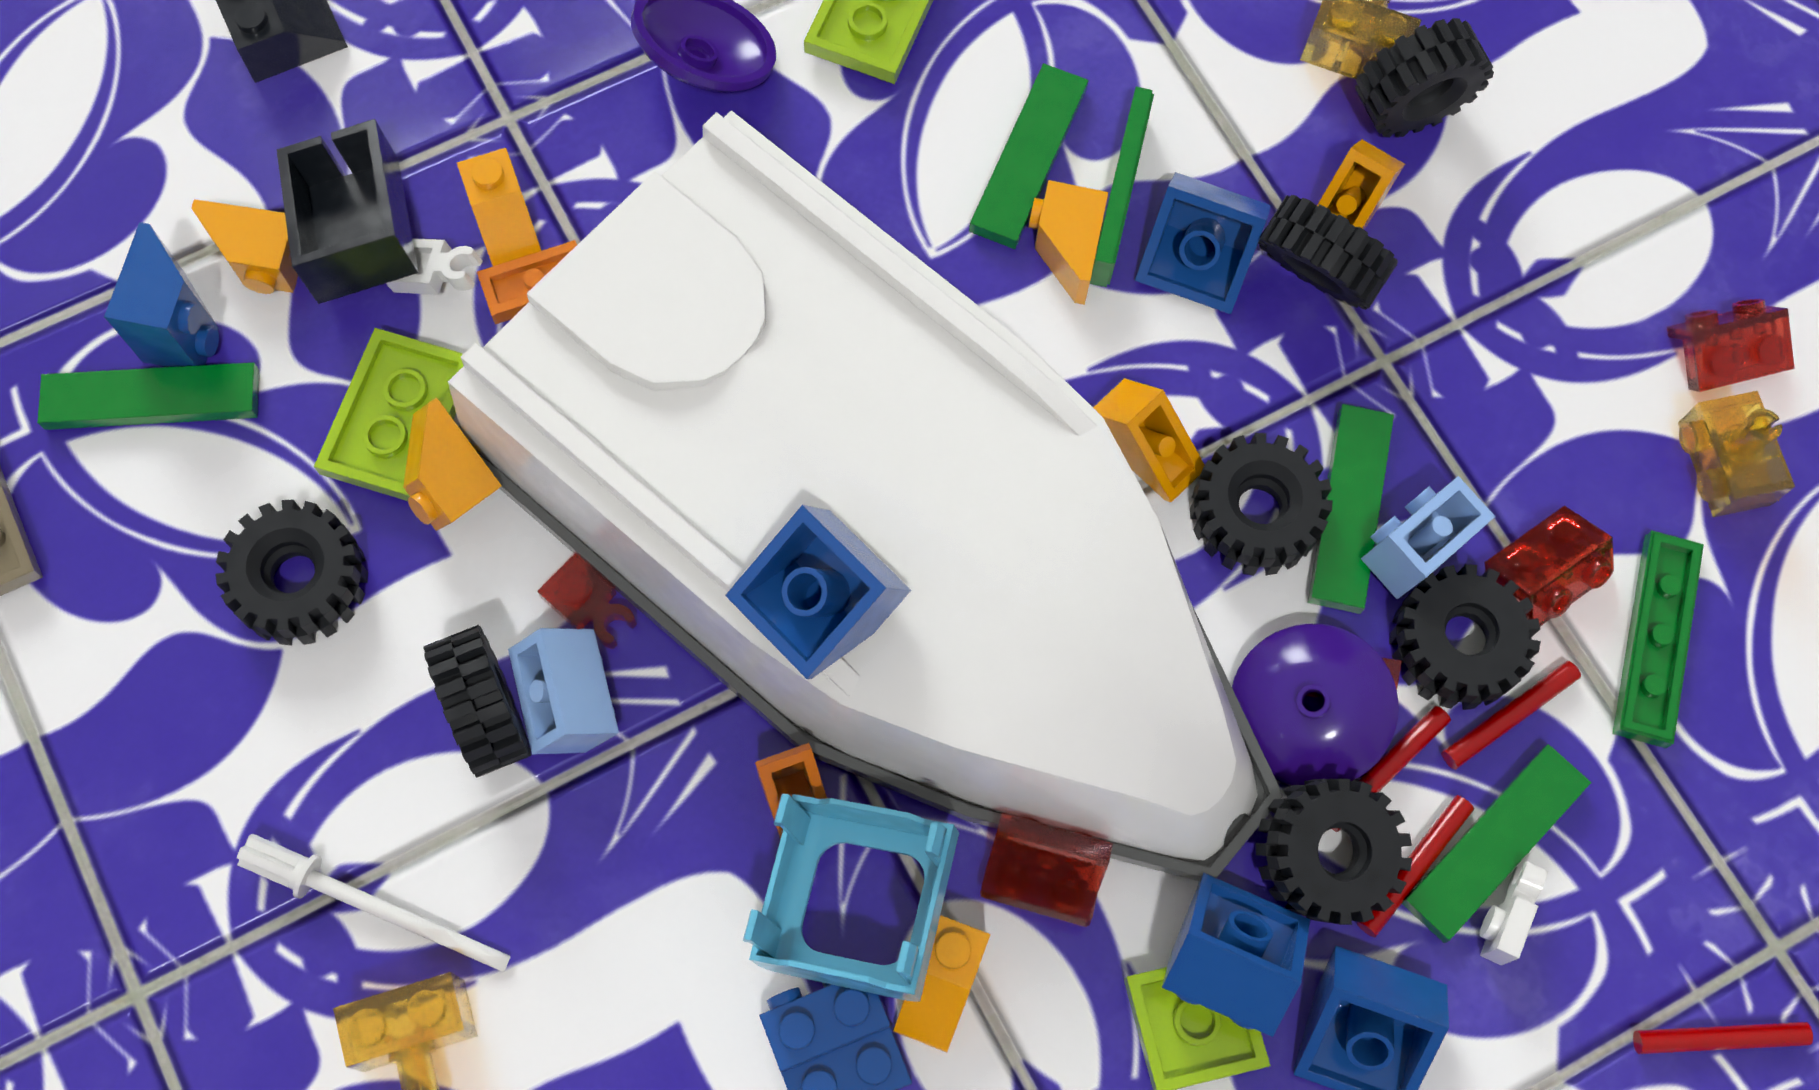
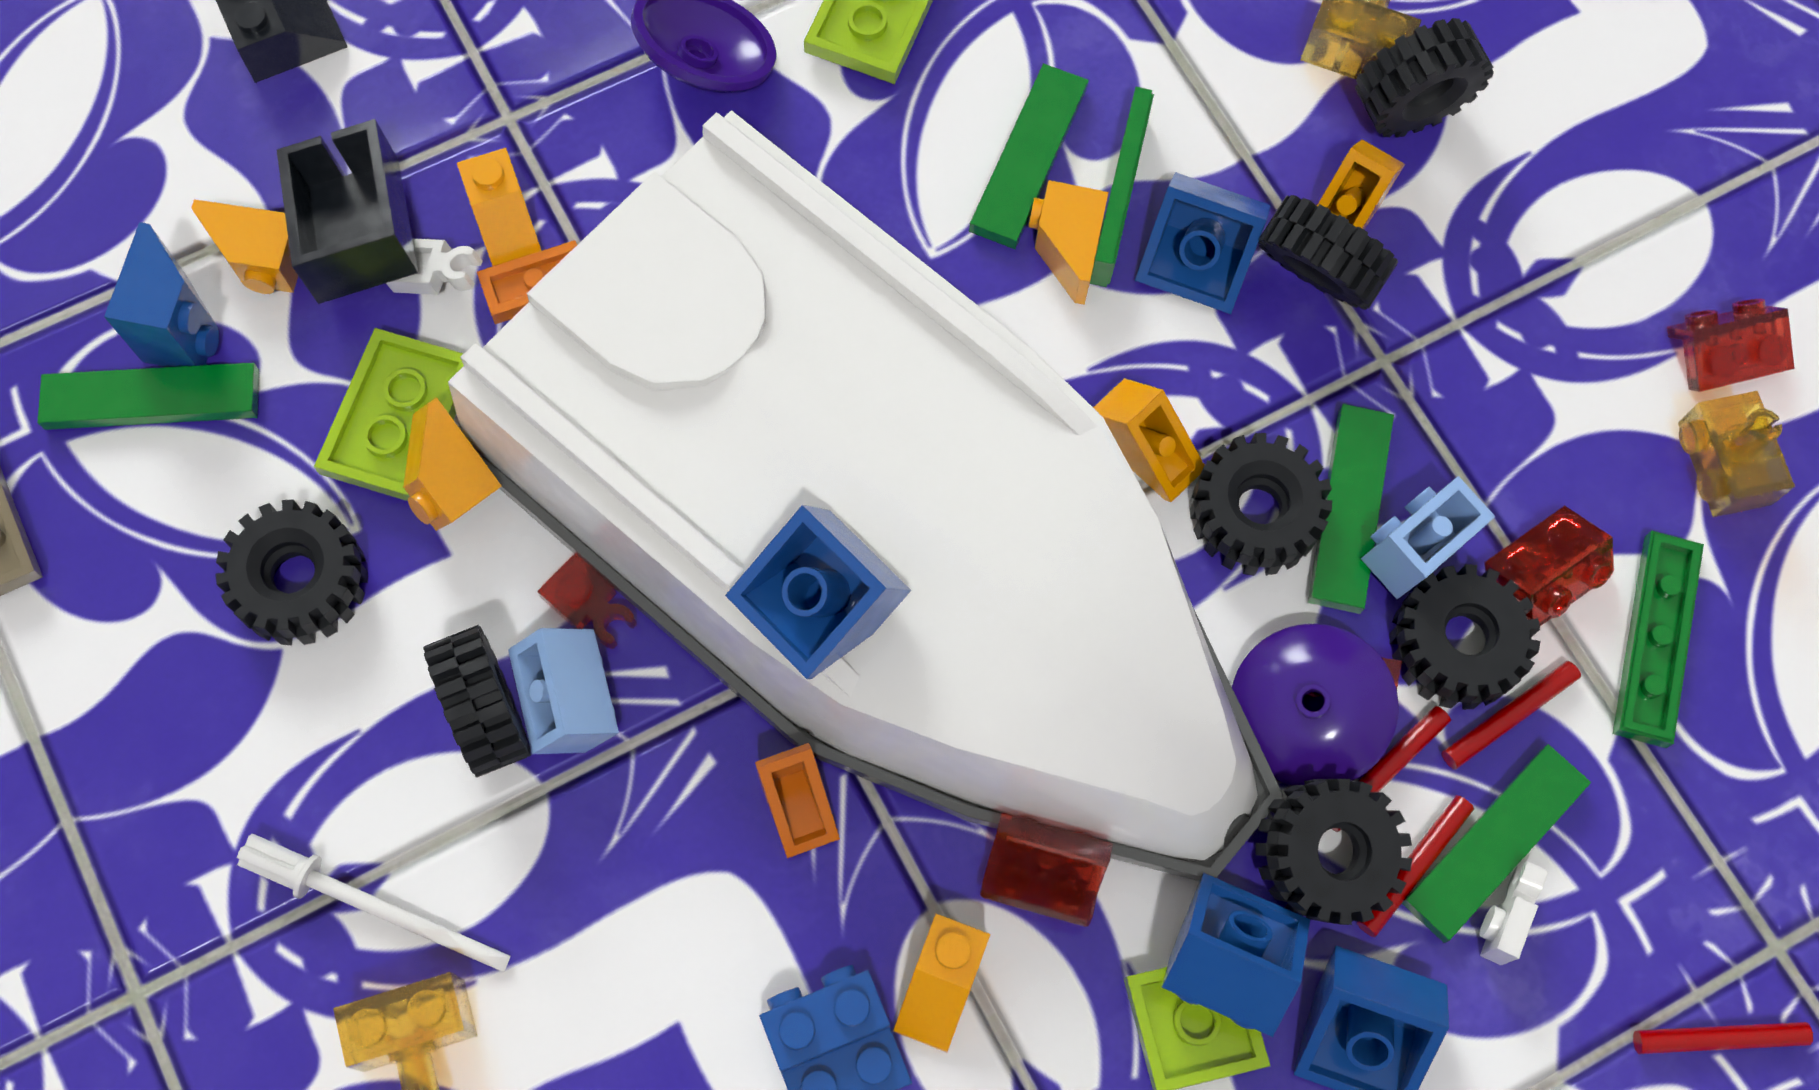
(808, 831): medium azure piece -> none

